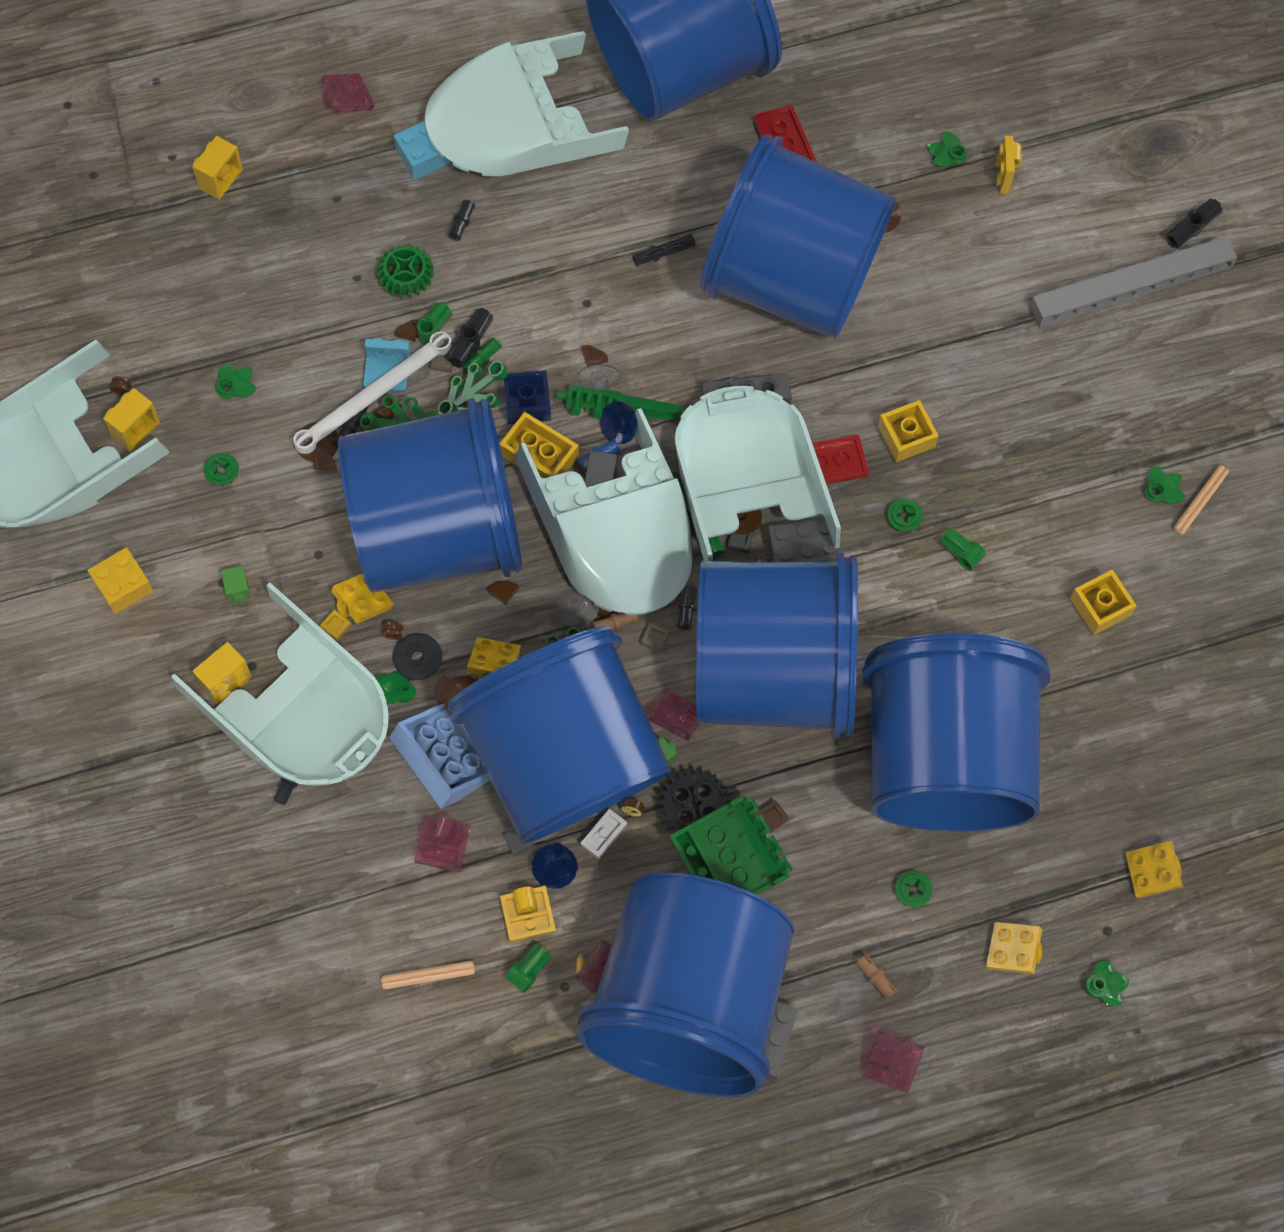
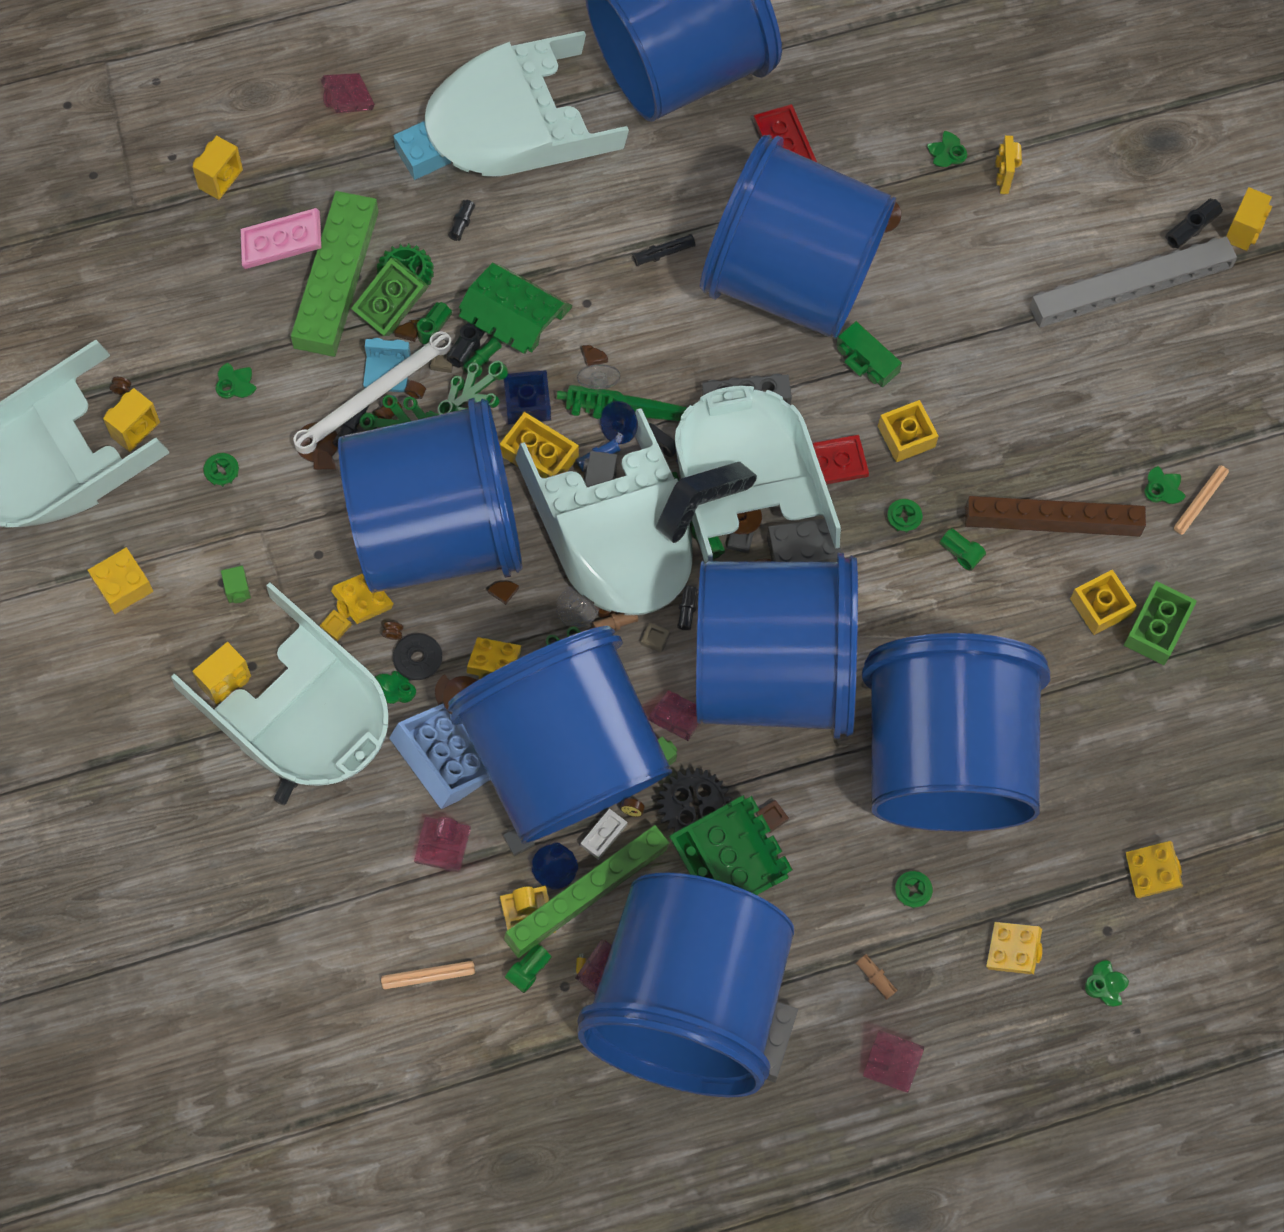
(281, 238): none -> bright pink tile
(335, 274): none -> bright green brick
(390, 297): none -> bright green brick
(415, 389): none -> reddish brown axle
(512, 307): none -> green slope
(586, 891): none -> bright green brick
(664, 441): none -> black beam
(700, 489): none -> black beam
(869, 353): none -> green piece
(1055, 516): none -> reddish brown brick
(1160, 623): none -> bright green brick
(1249, 219): none -> yellow brick

